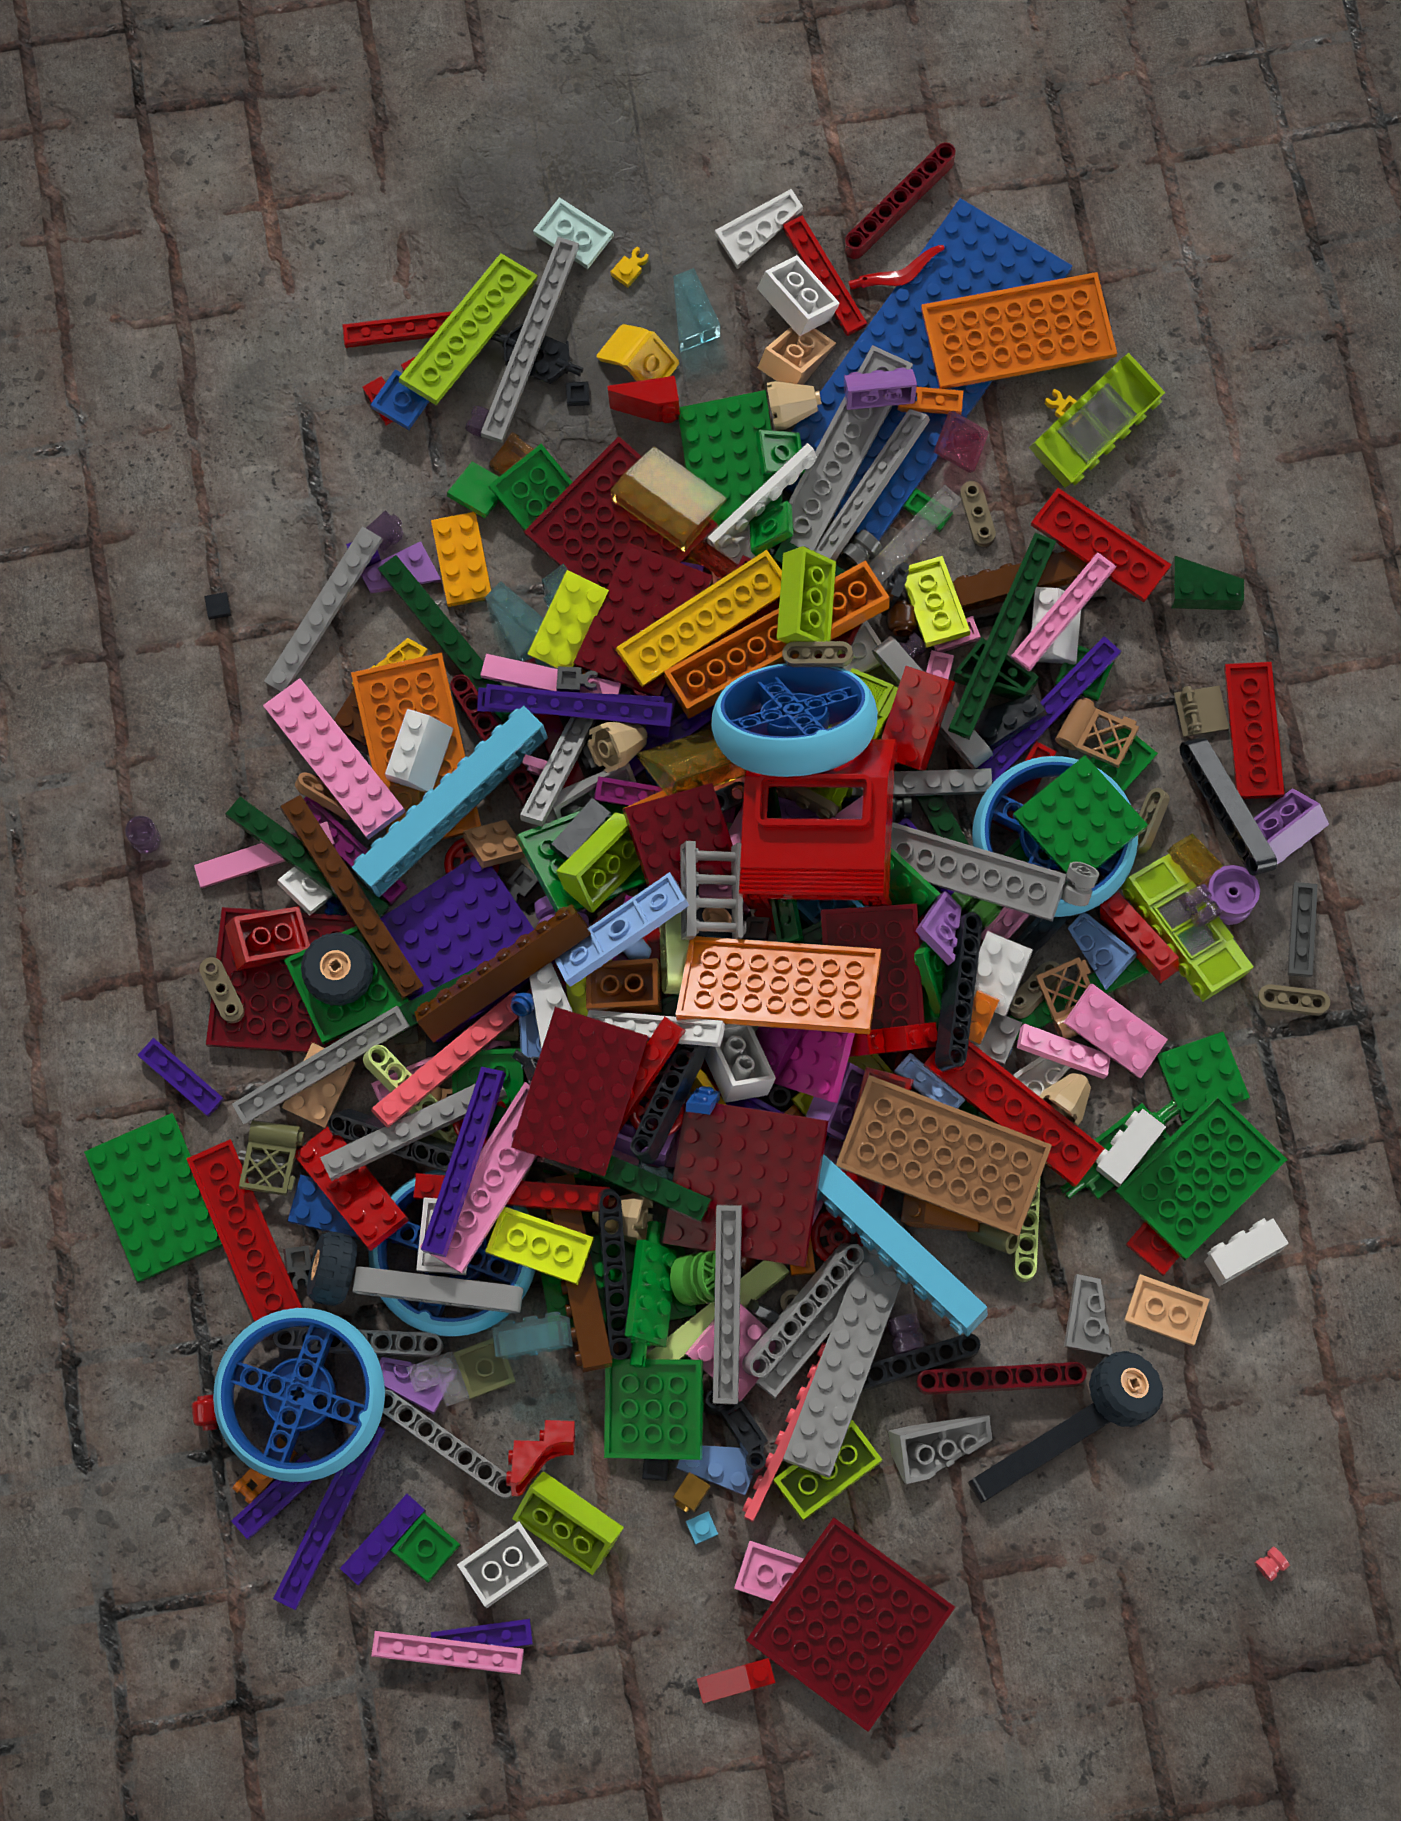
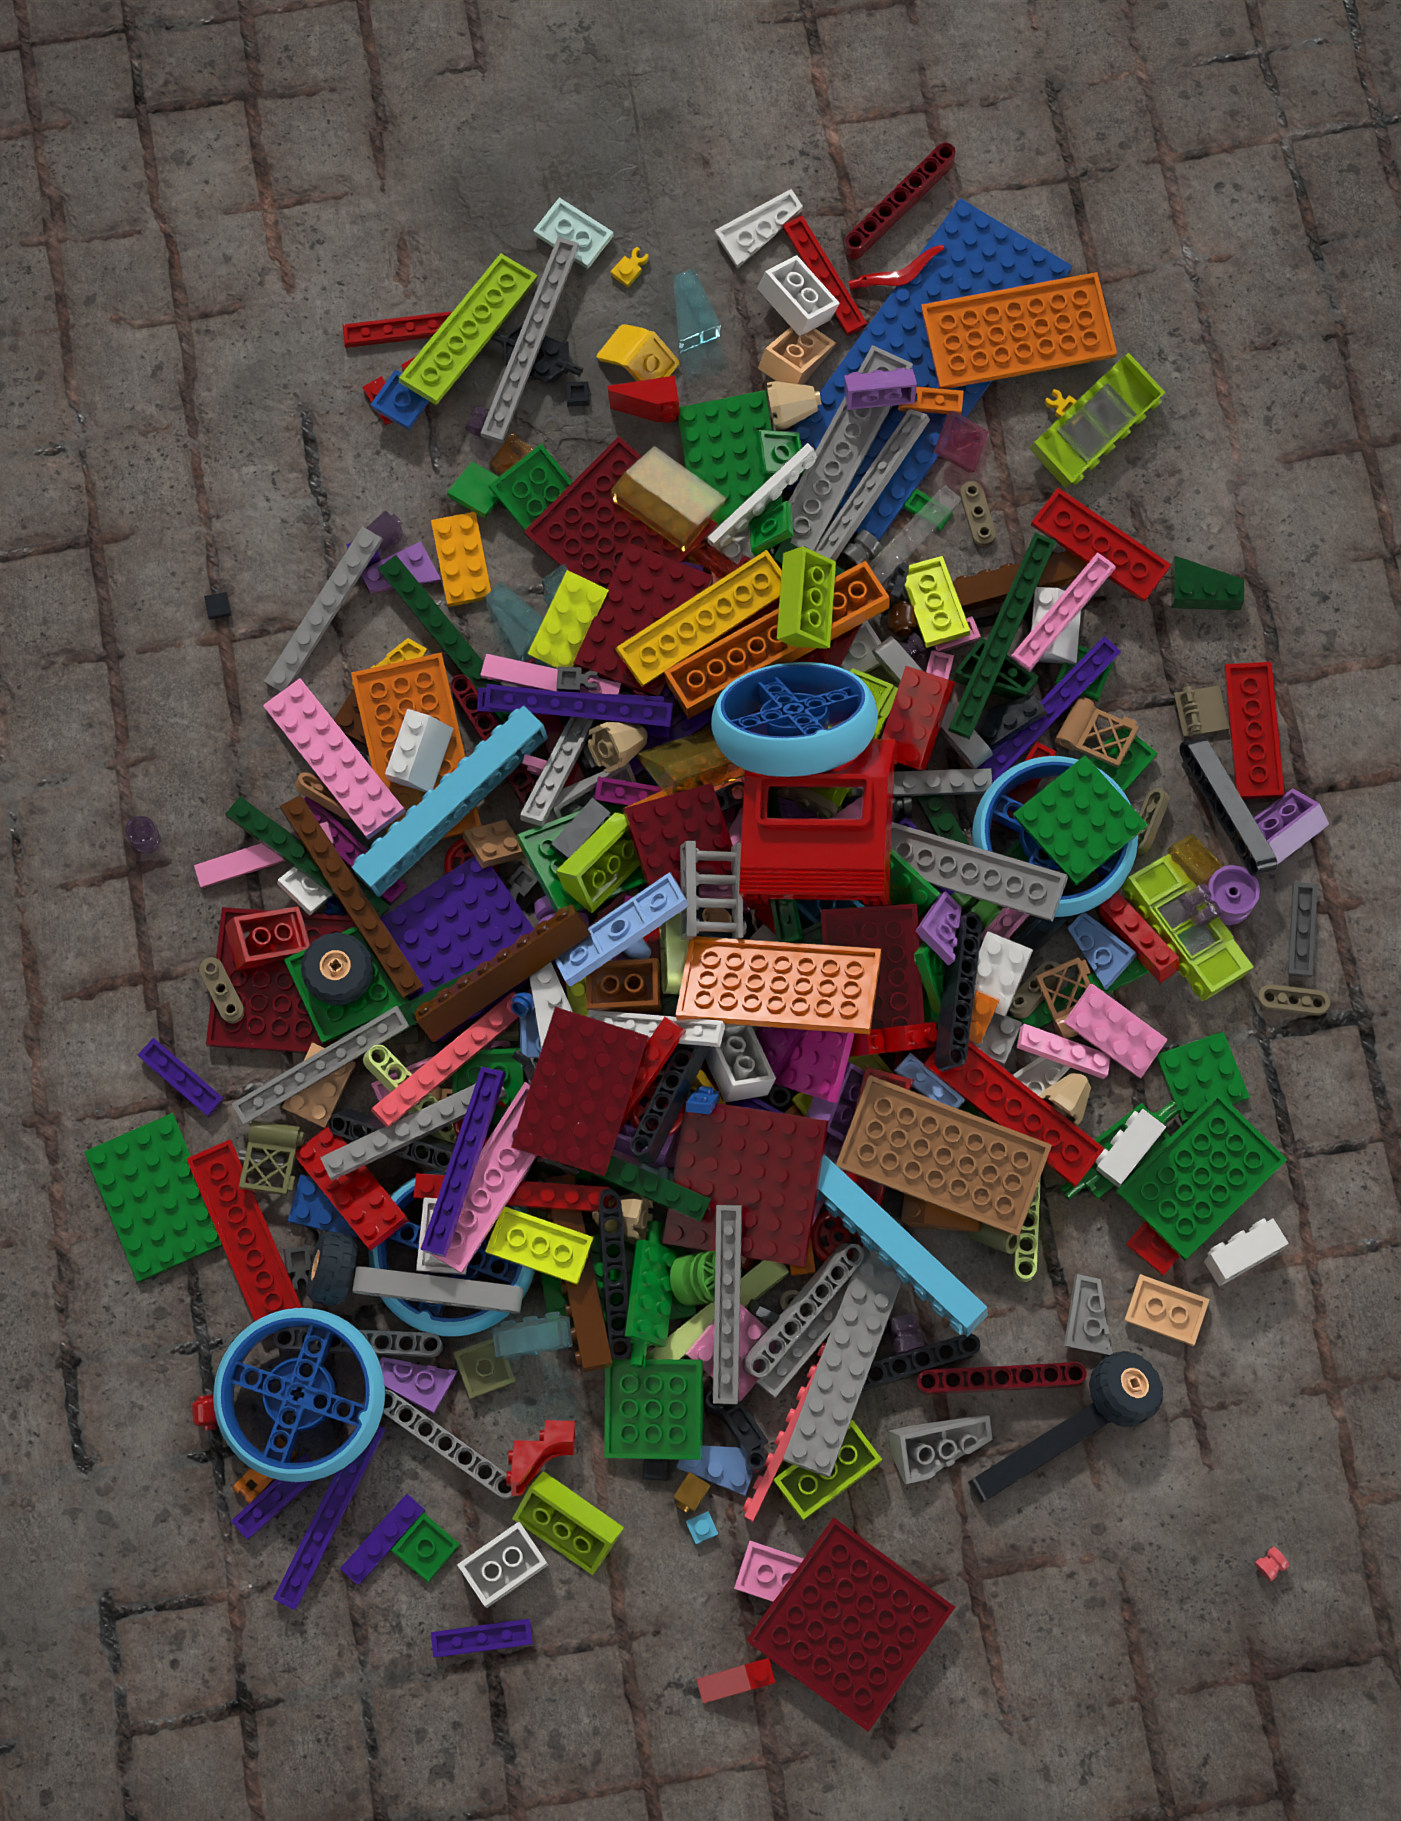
(441, 1371): clear plate -> none
(447, 1652): bright pink tile -> none
(757, 928): dark grey plate -> none
(808, 651): dark tan plate -> none
(1079, 882): light grey wheel -> none

